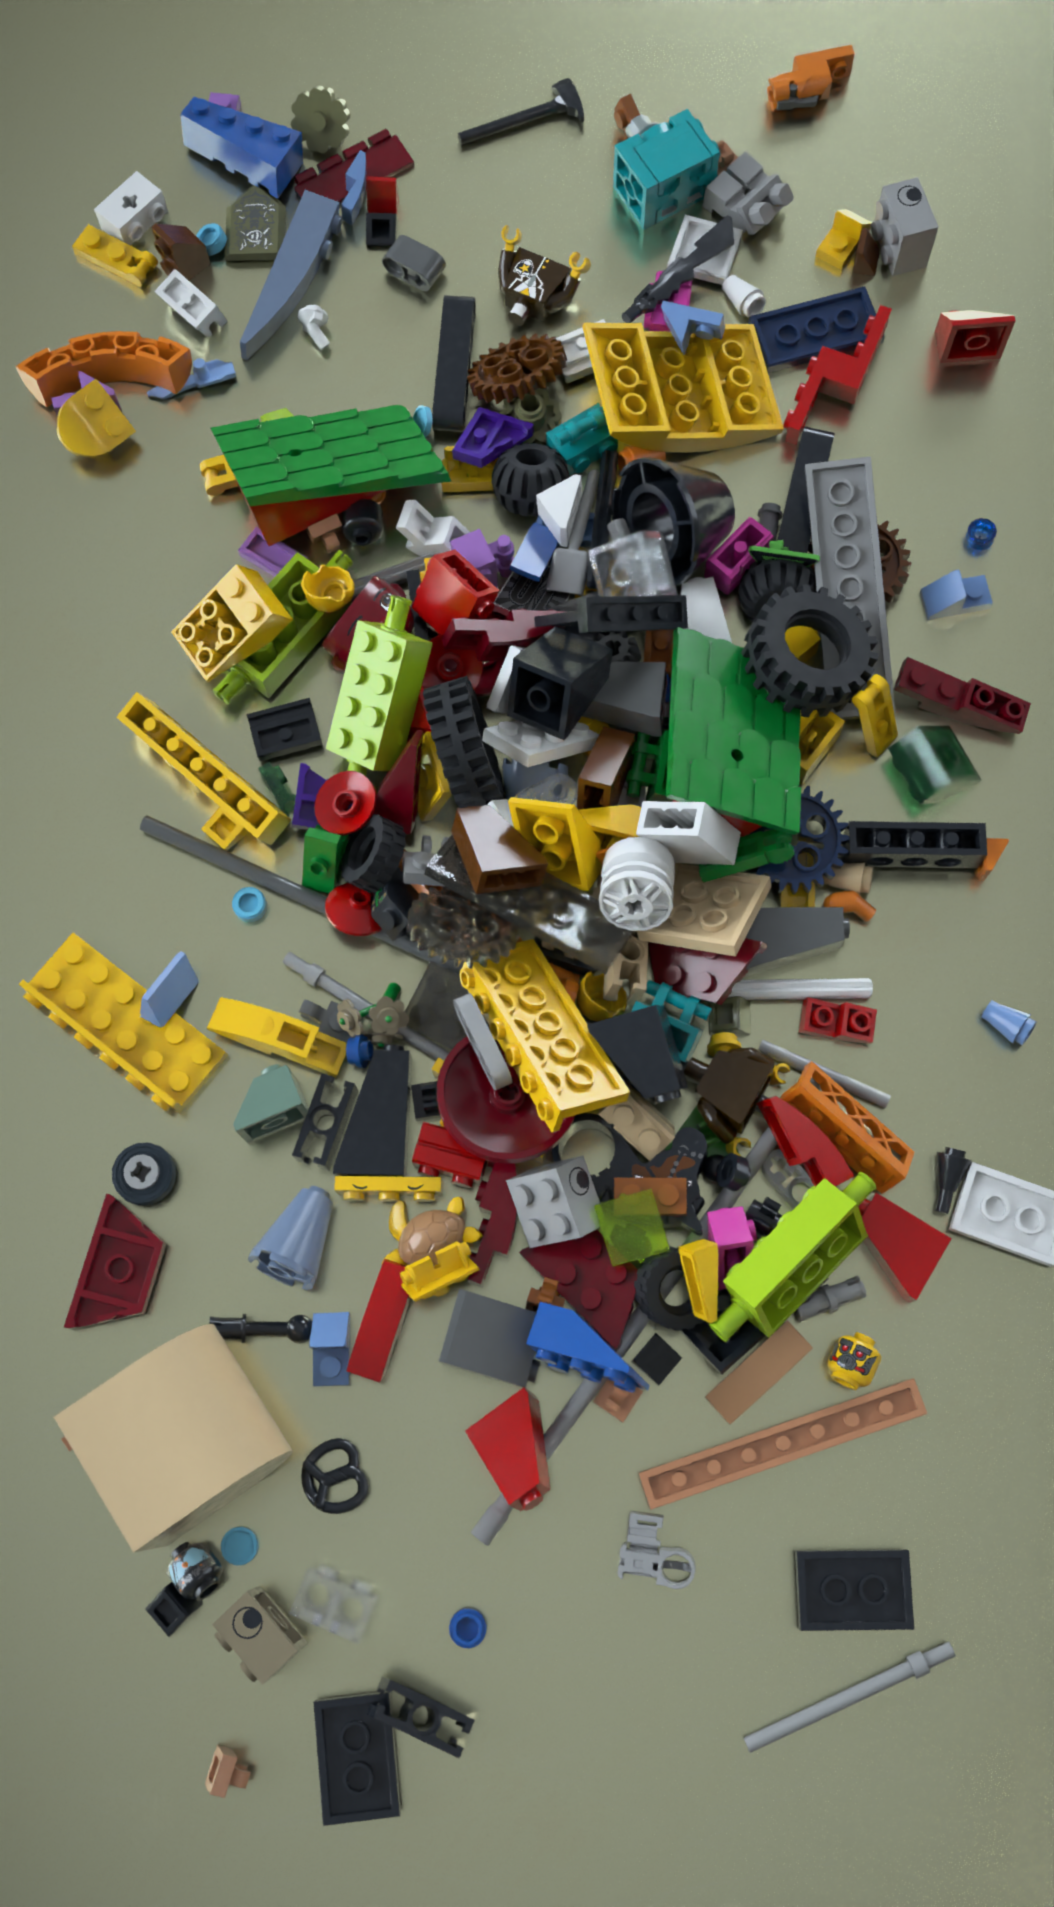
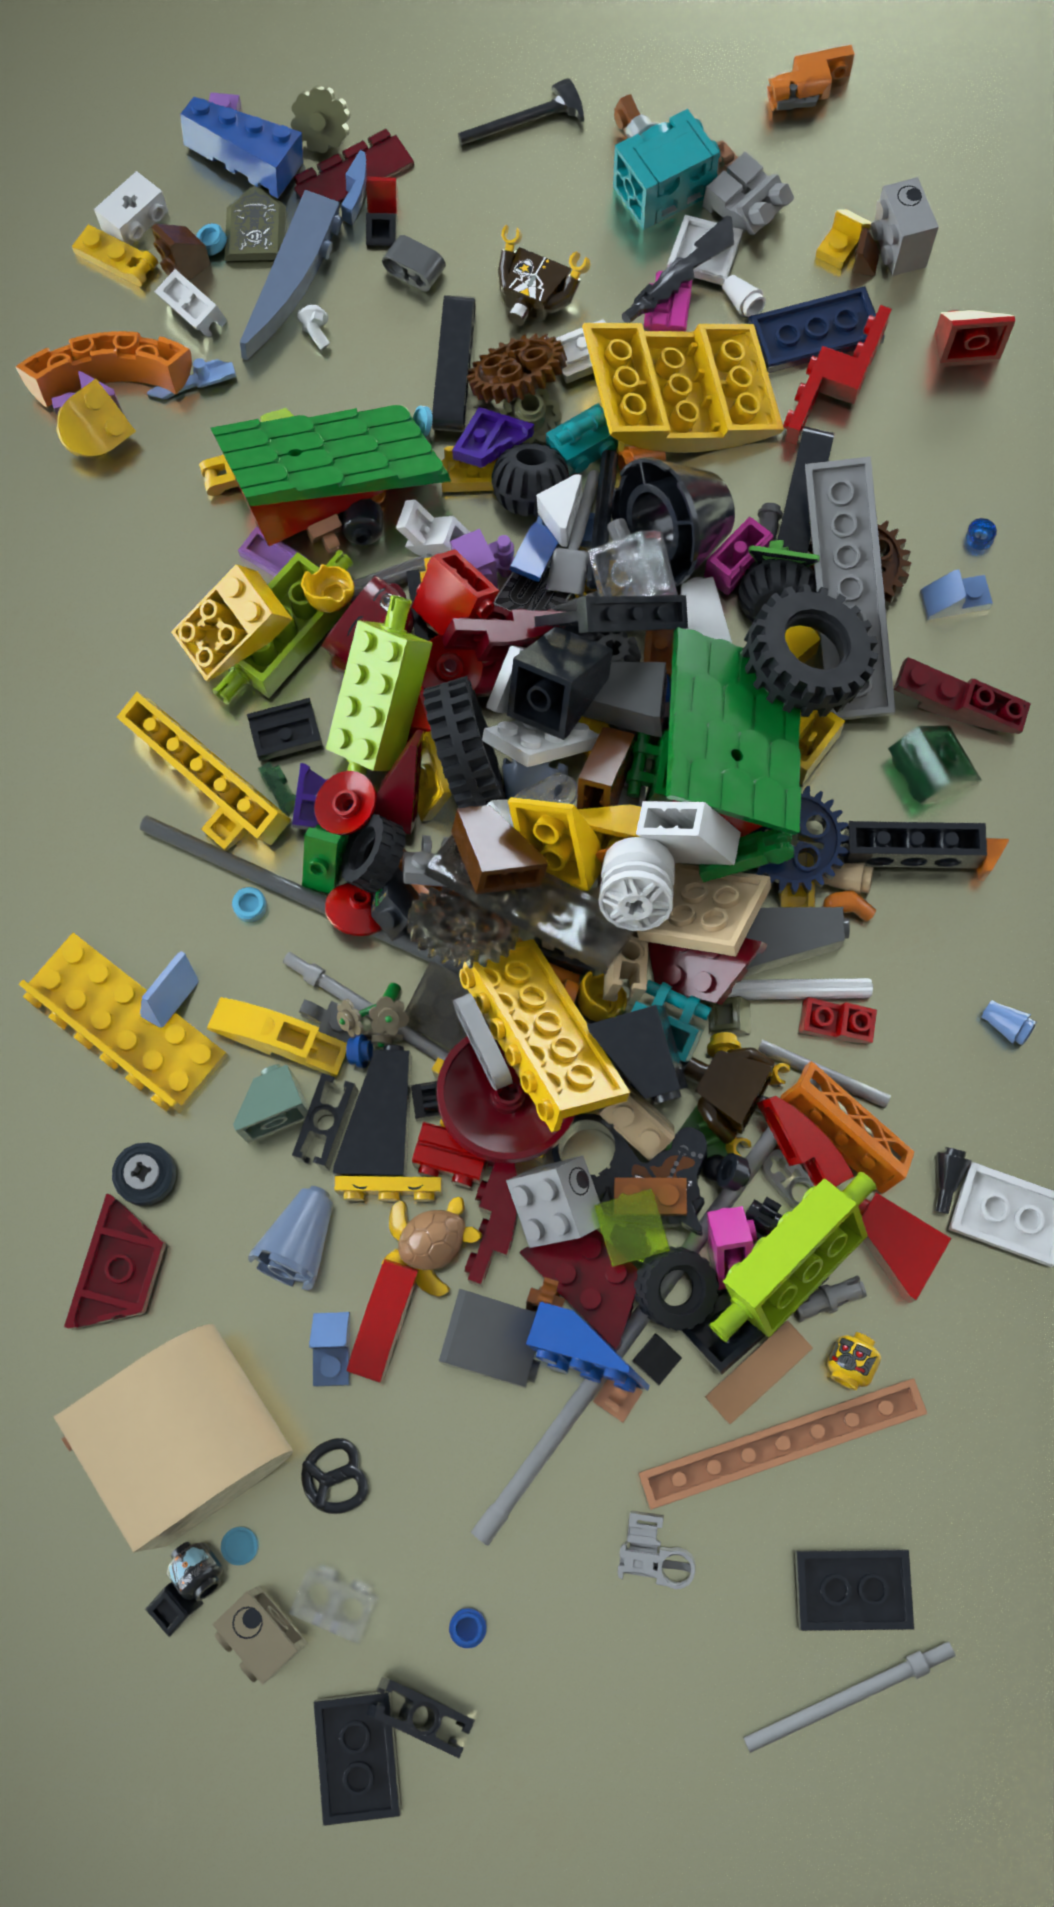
(225, 1771): nougat tile -> none
(296, 1329): black pin -> none
(423, 1279): yellow hinge -> none
(514, 1449): red slope -> none
(685, 320): medium blue slope -> none
(701, 1276): yellow slope -> none
(876, 715): yellow plate -> none

